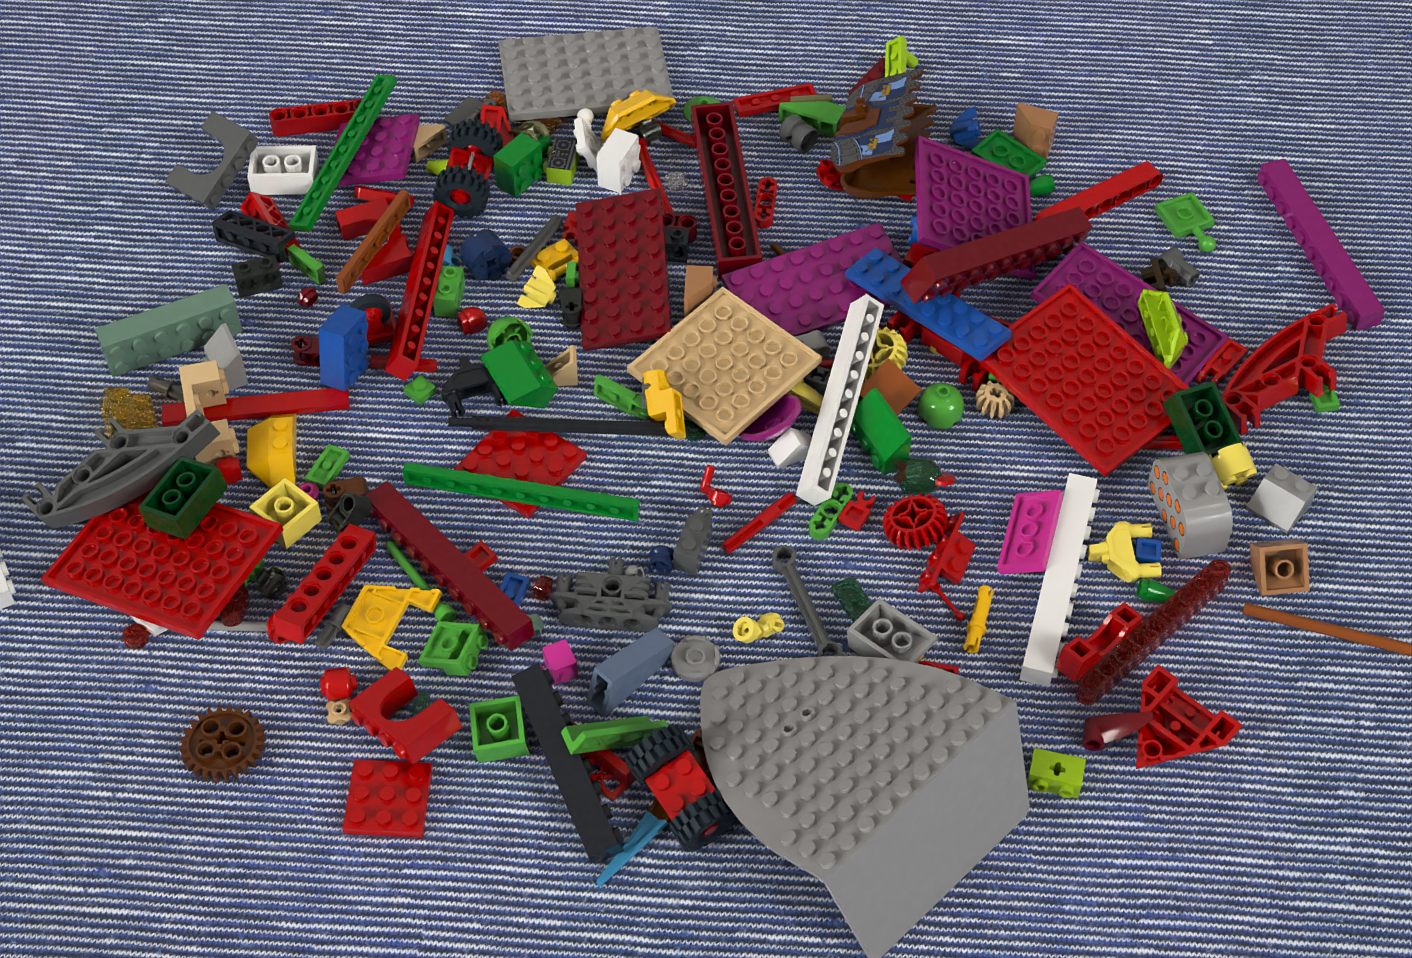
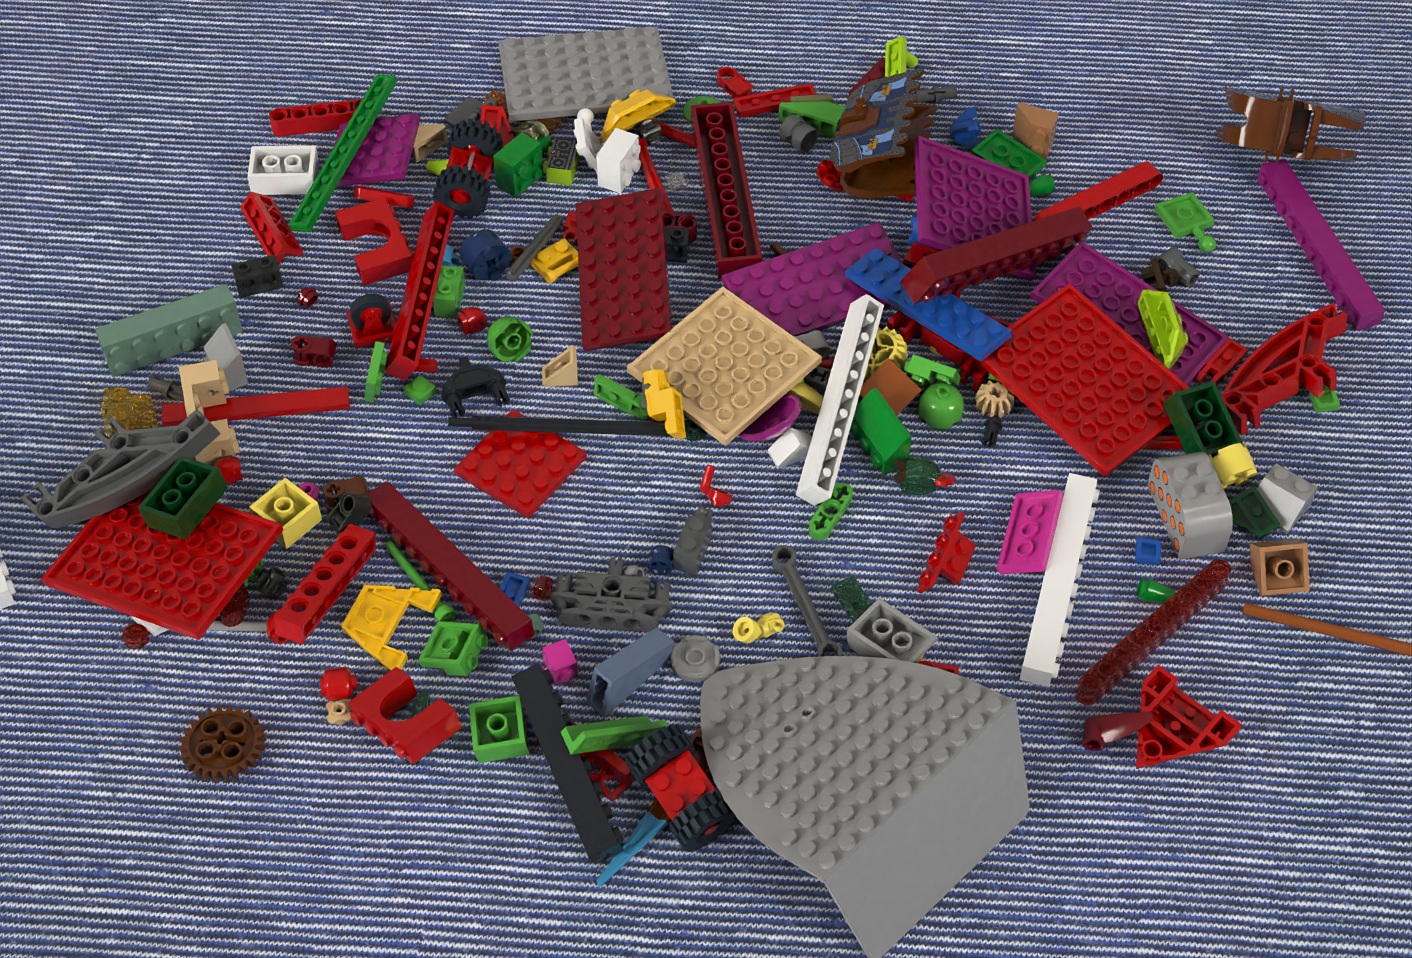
(211, 187): dark grey arch -> none
(249, 237): black fence -> none
(273, 449): yellow wedge -> none
(306, 264): bright green plate -> none
(327, 466): bright green plate -> none
(332, 626): dark grey axle -> none
(343, 347): blue brick -> none
(373, 242): dark orange tile -> none
(376, 372): none -> bright green plate
(388, 798): red plate -> none
(481, 556): red plate -> none
(520, 374): green slope -> none
(521, 491): green plate -> none
(538, 290): light yellow brick -> none
(571, 307): pearl dark grey piece -> none
(572, 275): bright green plate -> none
(698, 286): medium nougat slope -> none
(736, 86): none -> red piece
(759, 522): red axle -> none
(769, 196): red beam -> none
(856, 513): red plate -> none
(915, 521): red gear -> none
(925, 372): none -> bright green plate
(936, 94): none -> dark grey pin
(958, 615): red hinge -> none
(977, 627): yellow pin -> none
(992, 428): none -> black pin
(1056, 773): lime brick -> none
(1082, 654): red arch -> none
(1119, 553): light yellow connector -> none
(1253, 513): none -> dark green wing
(1282, 124): none -> reddish brown animal

